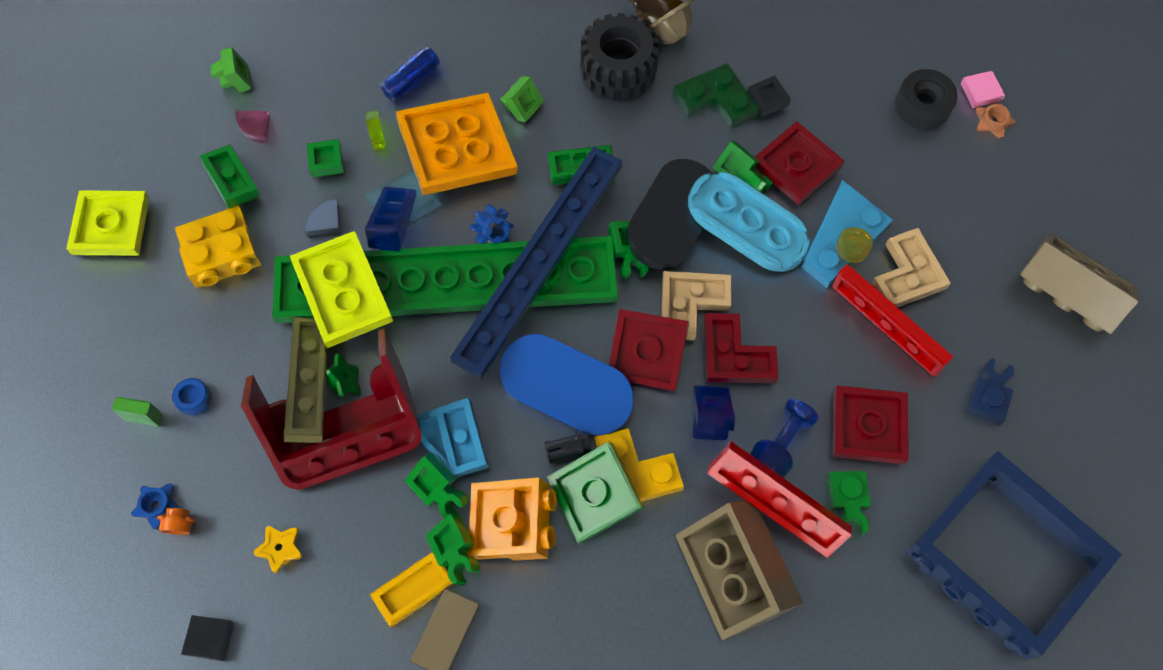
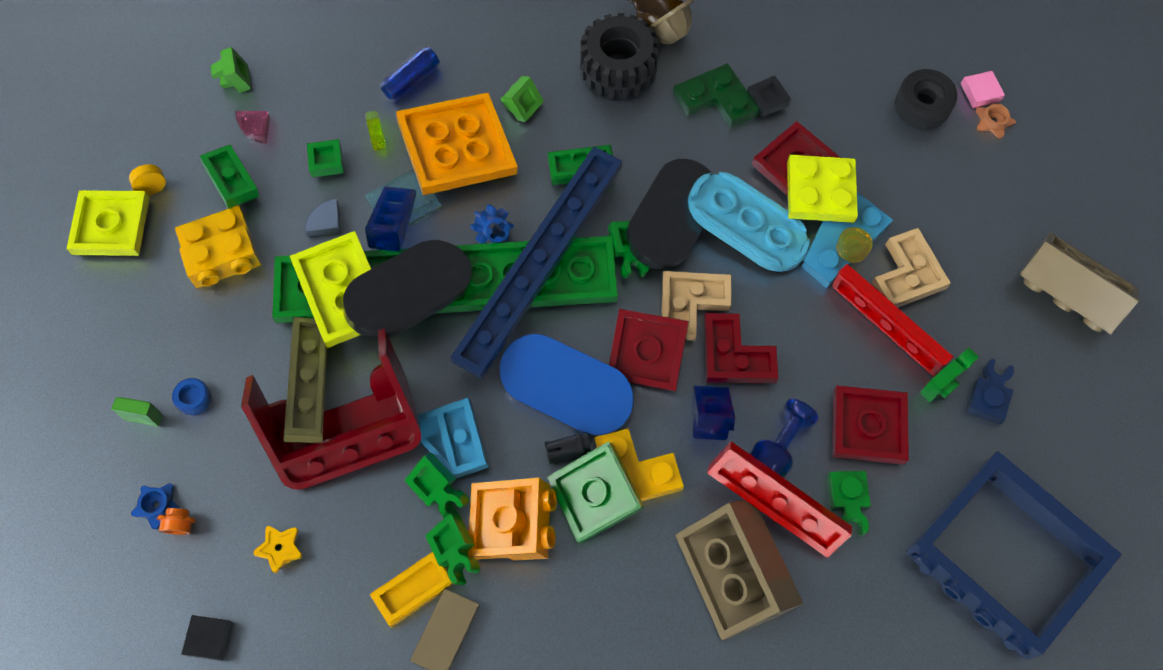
(147, 179): none -> yellow tile
(342, 377): green plate -> none
(407, 288): none -> black tile
(741, 164): green plate -> none
(822, 188): none -> neon yellow plate
(945, 381): none -> green plate

